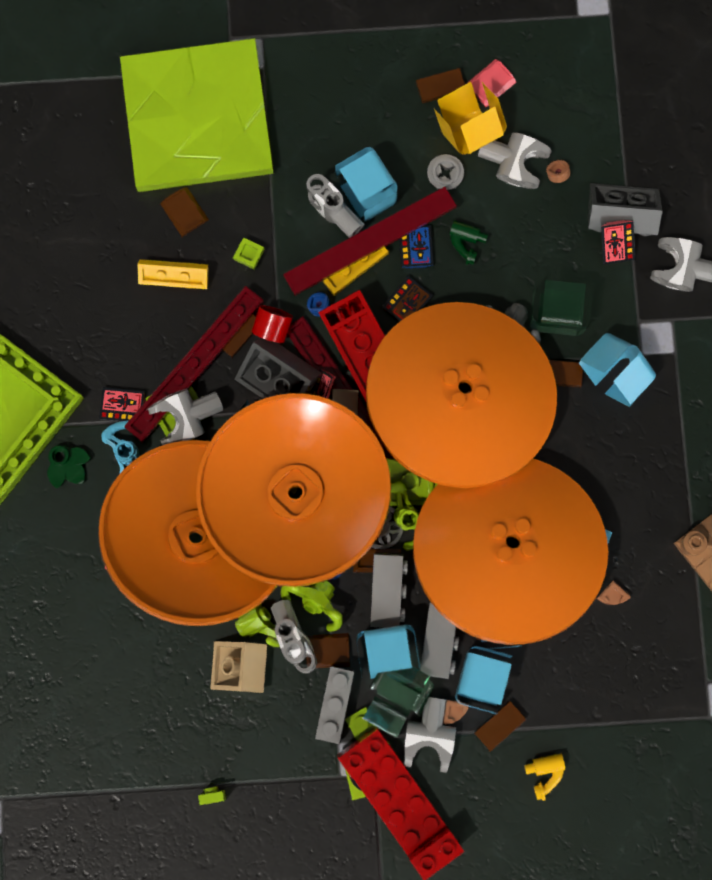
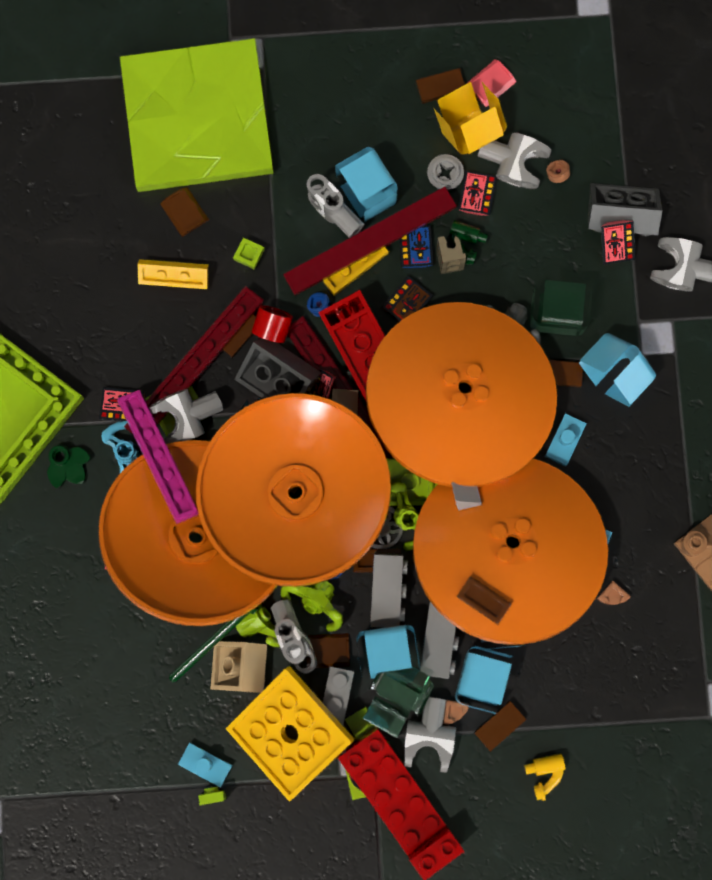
(158, 456): none -> dark pink tile
(205, 764): none -> medium azure tile
(207, 646): none -> dark green bar
(263, 735): none -> yellow piece
(448, 258): none -> dark tan hinge
(466, 496): none -> light grey slope
(477, 193): none -> piece
(484, 600): none -> reddish brown tile
(565, 440): none -> medium azure tile

